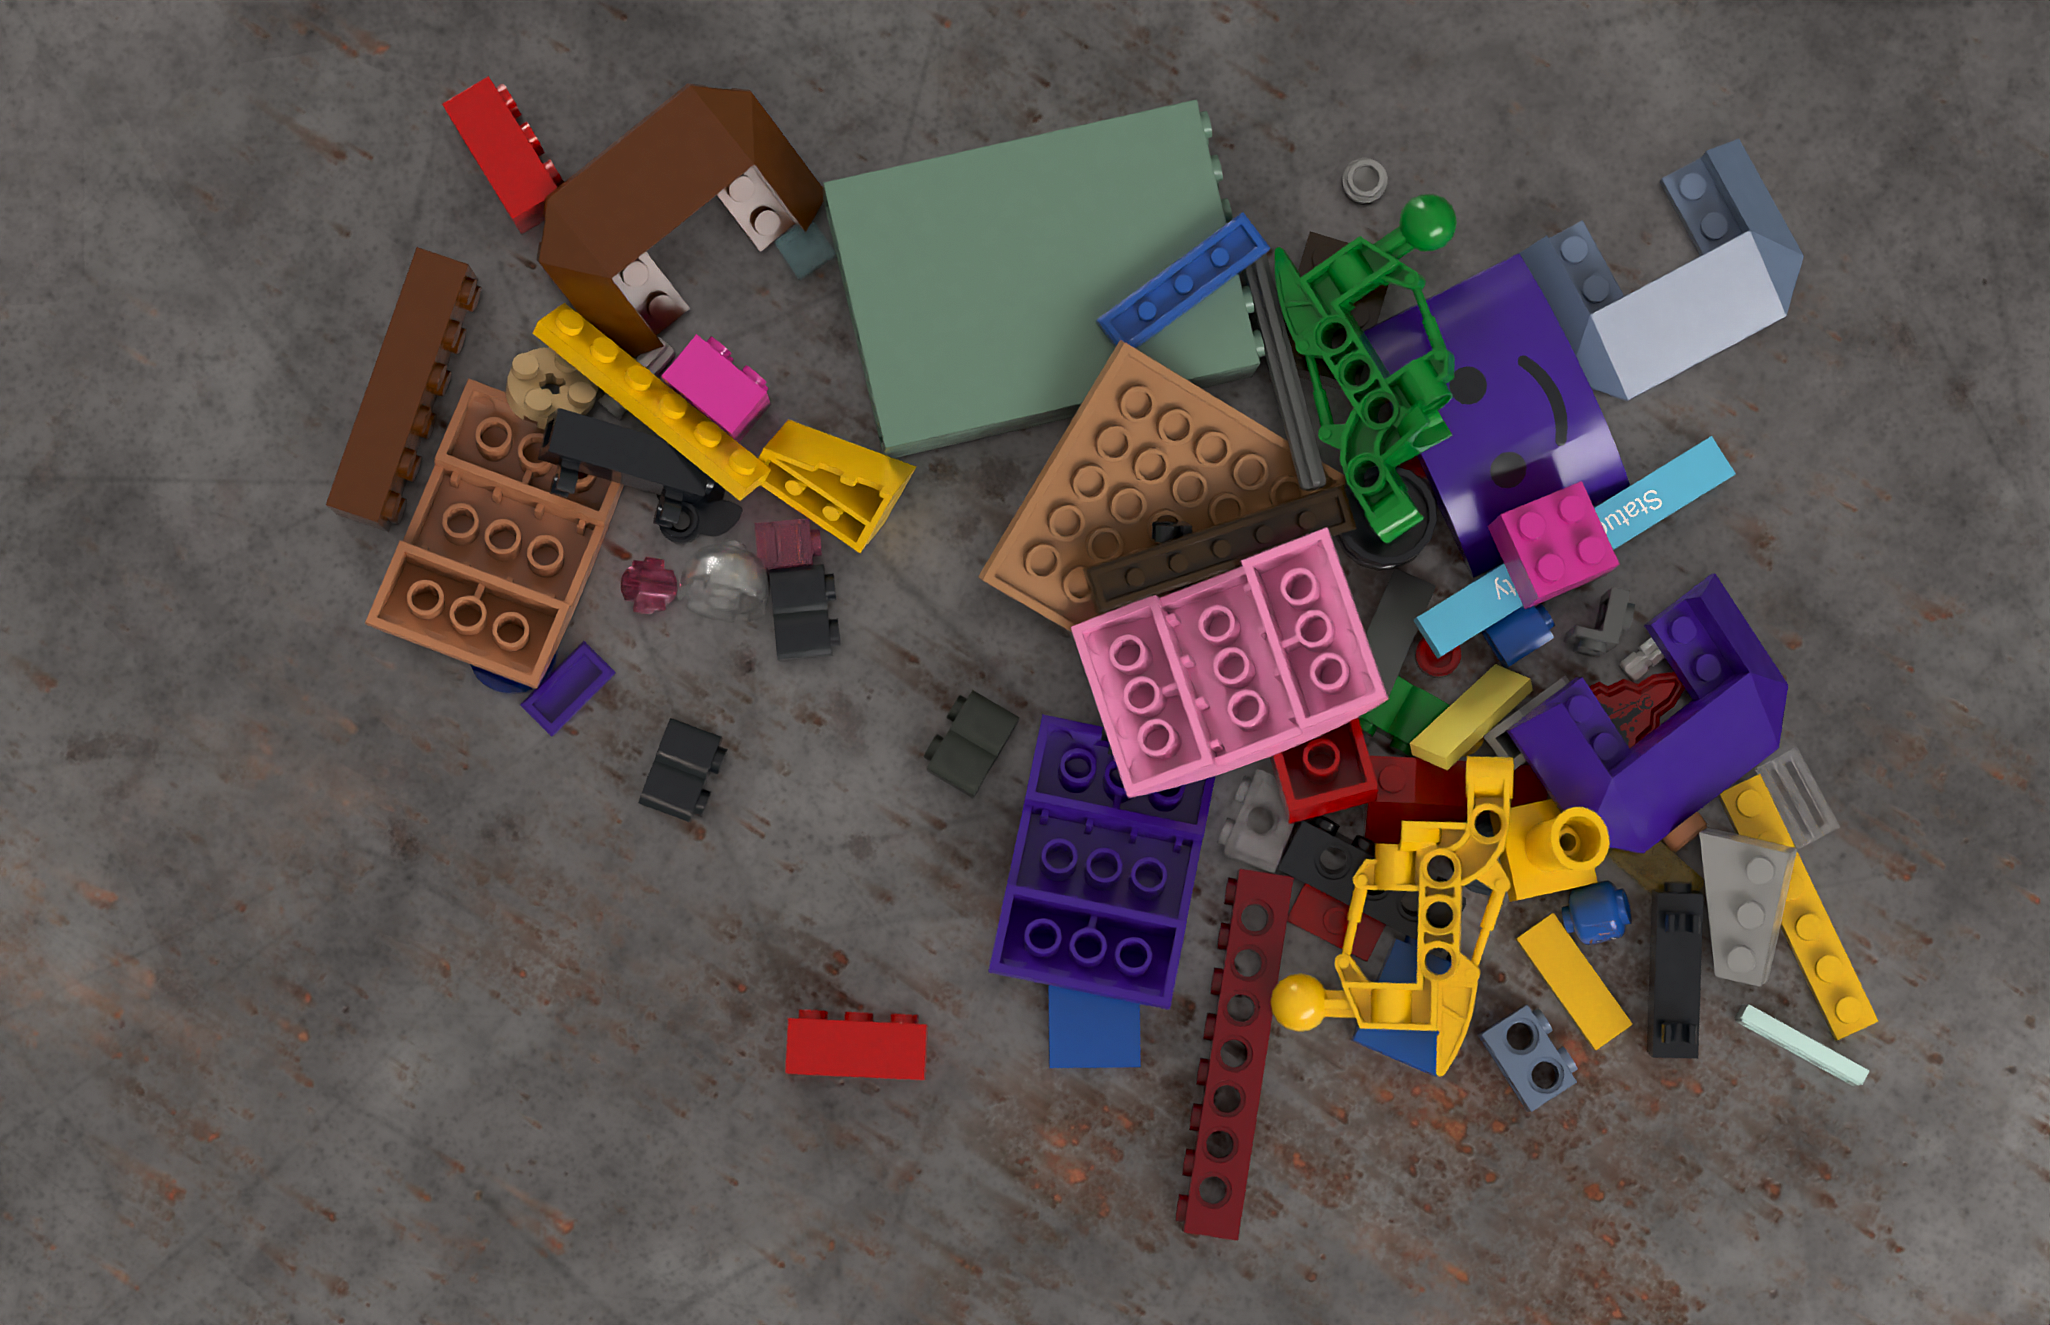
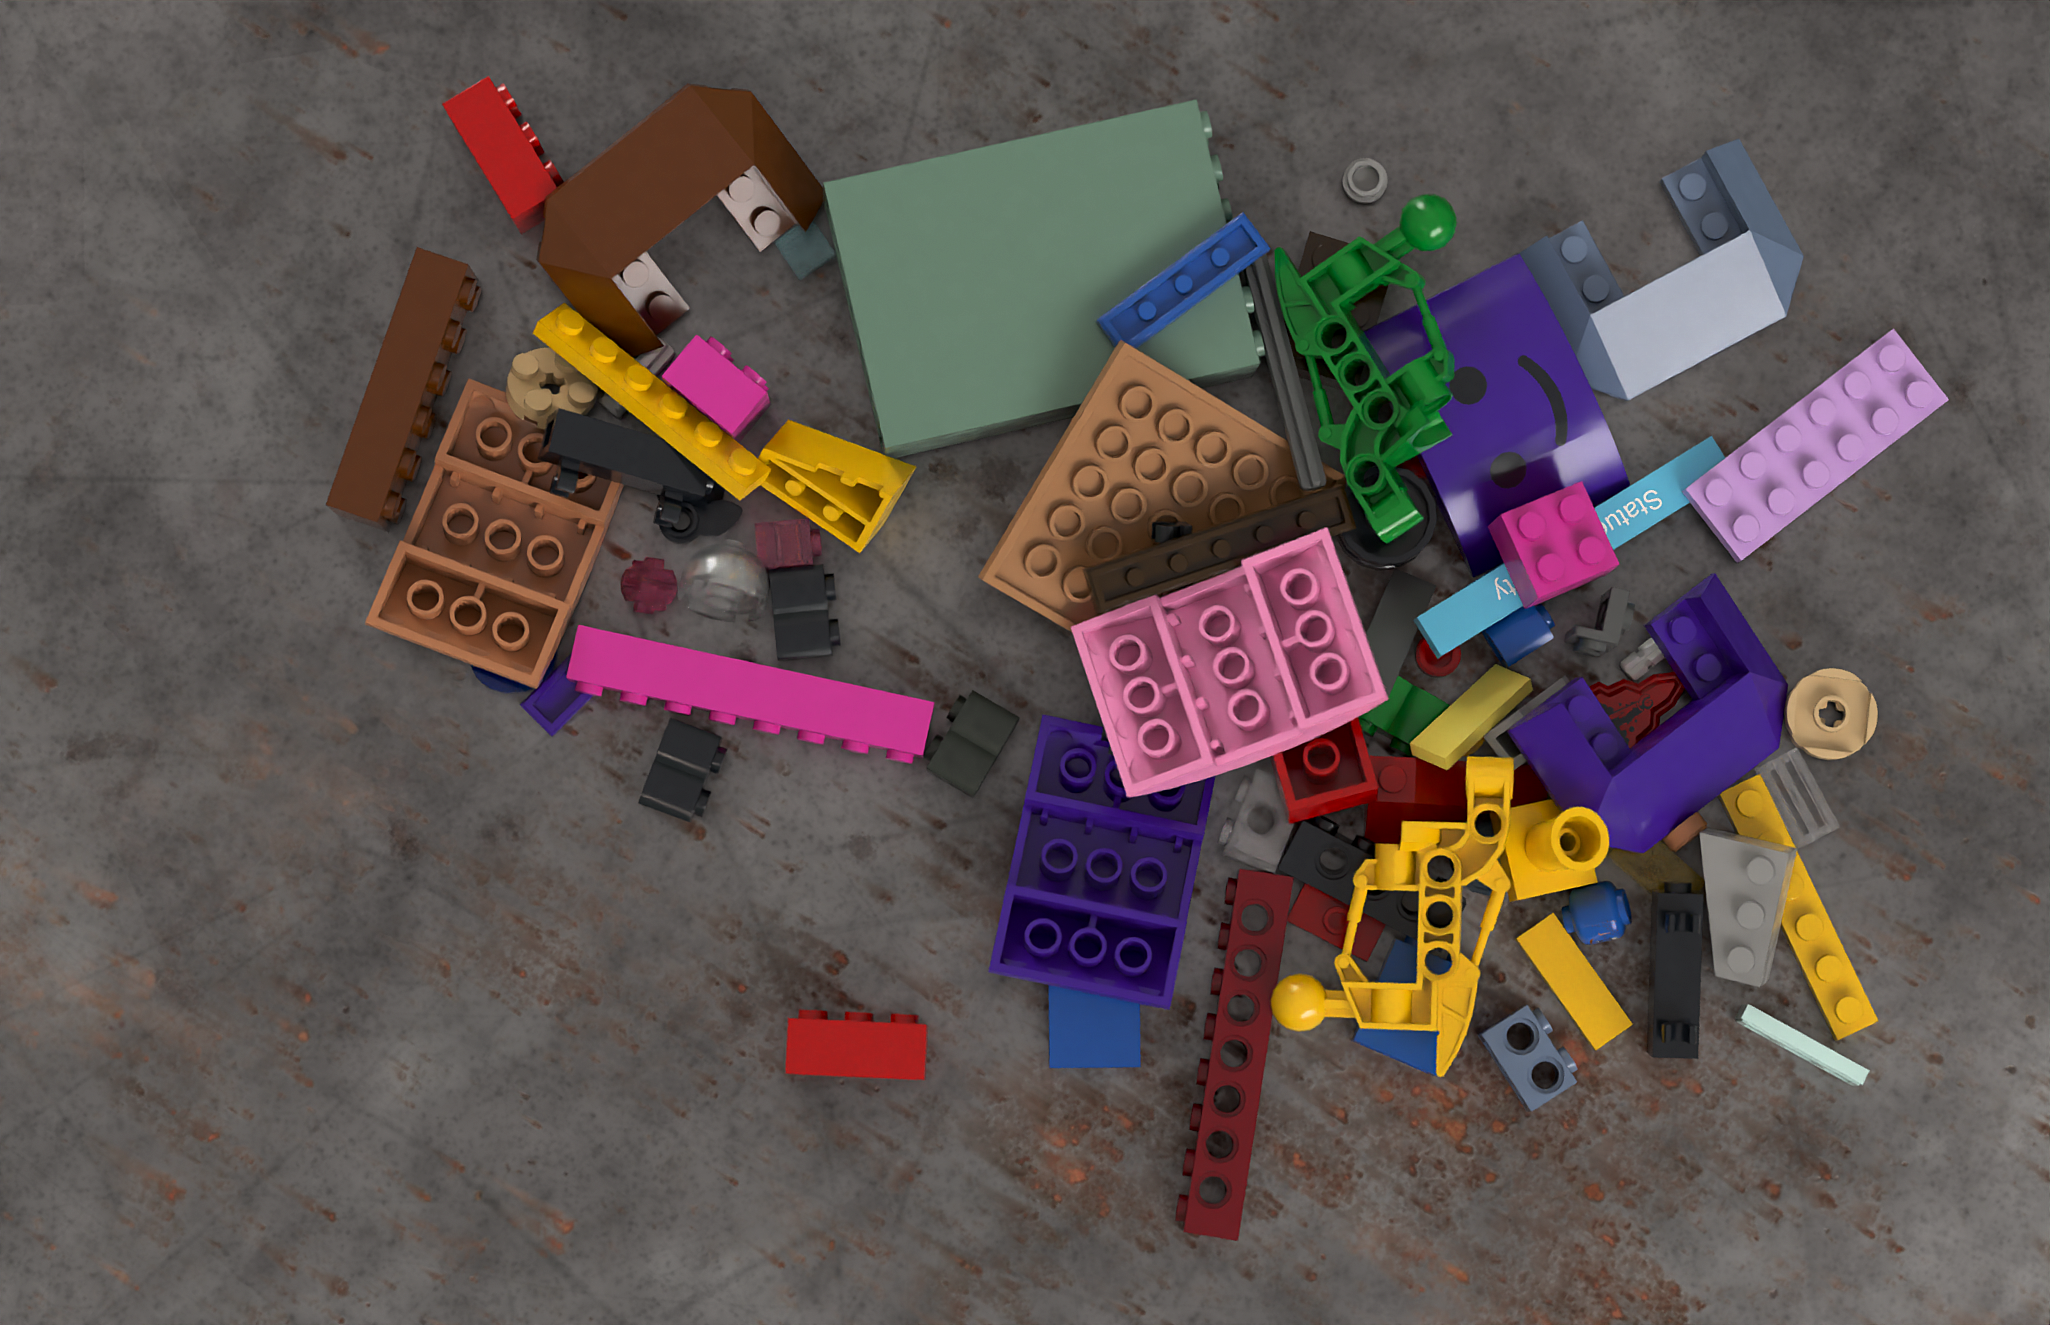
(750, 692): none -> dark pink brick
(1815, 445): none -> lavender plate
(1850, 697): none -> tan plate

